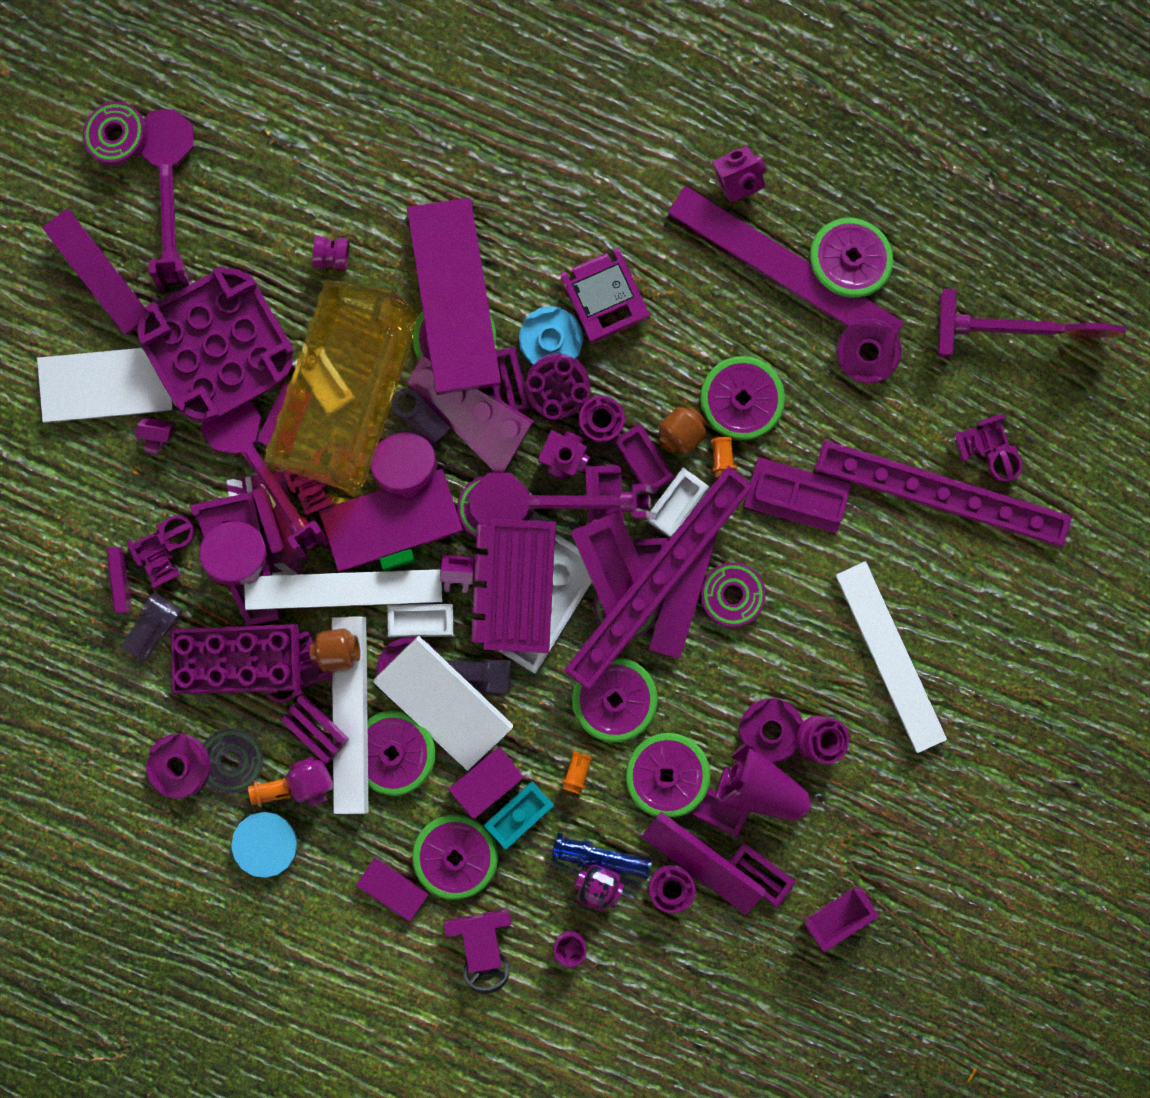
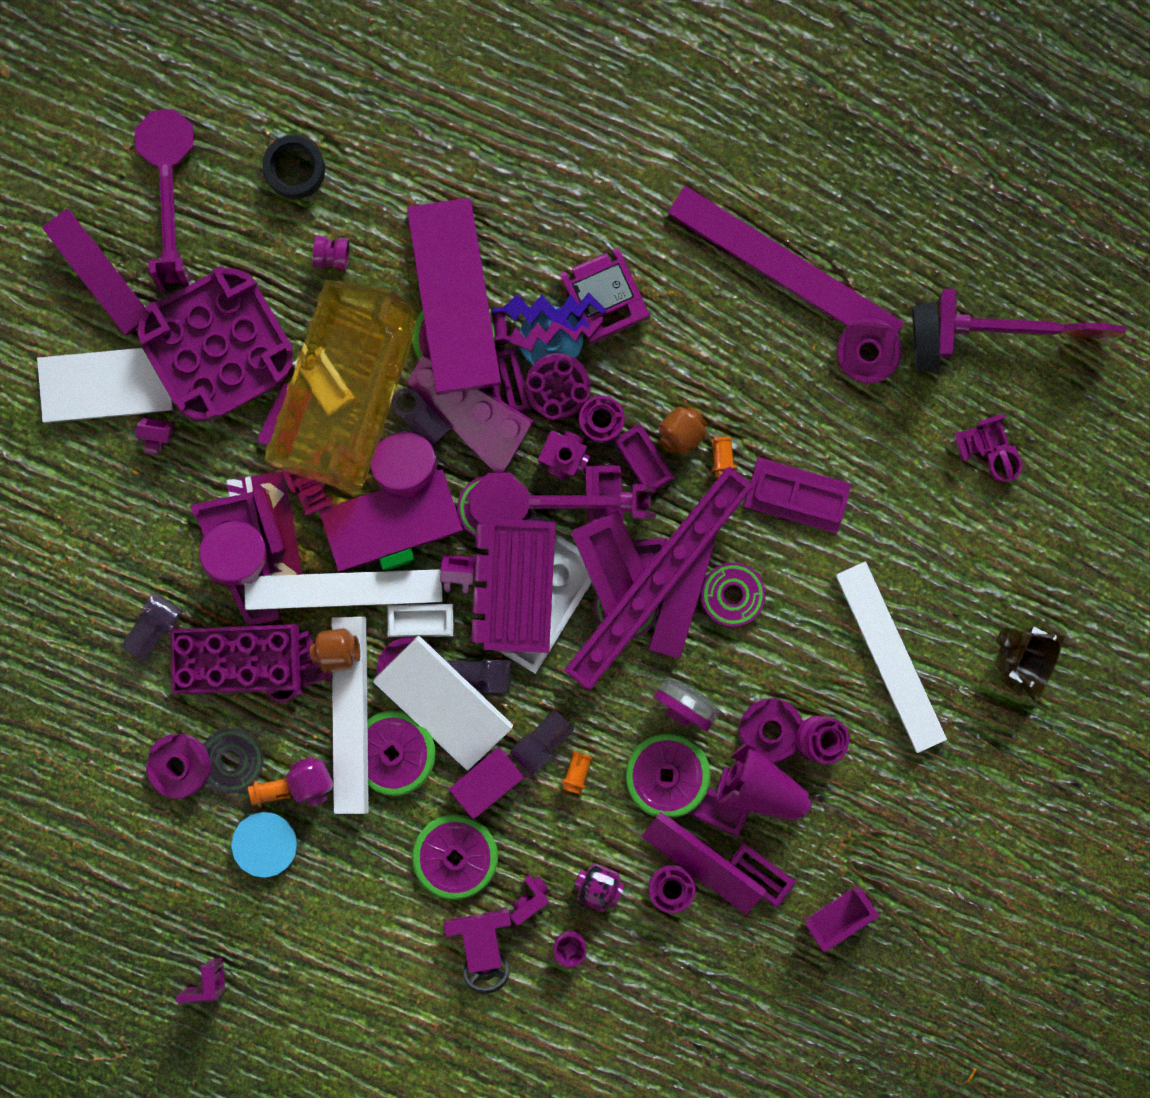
(103, 121): magenta tile -> none
(119, 580): magenta tile -> none
(153, 550): magenta piece -> none
(212, 984): none -> magenta panel
(237, 435): magenta piece -> none
(293, 142): none -> black tyre
(306, 738): magenta tile -> none
(392, 889): magenta tile -> none
(518, 815): teal plate -> none
(527, 905): none -> magenta bracket
(537, 746): none -> clear purple piece
(559, 320): none -> piece
(585, 854): clear blue pin -> none
(628, 717): magenta wheel -> none
(677, 502): white tile -> none
(686, 704): none -> piece
(740, 173): magenta brick -> none
(758, 383): magenta wheel -> none
(836, 271): magenta wheel -> none
(926, 337): none -> black tyre
(943, 493): magenta tile -> none
(1028, 660): none -> dark brown helmet

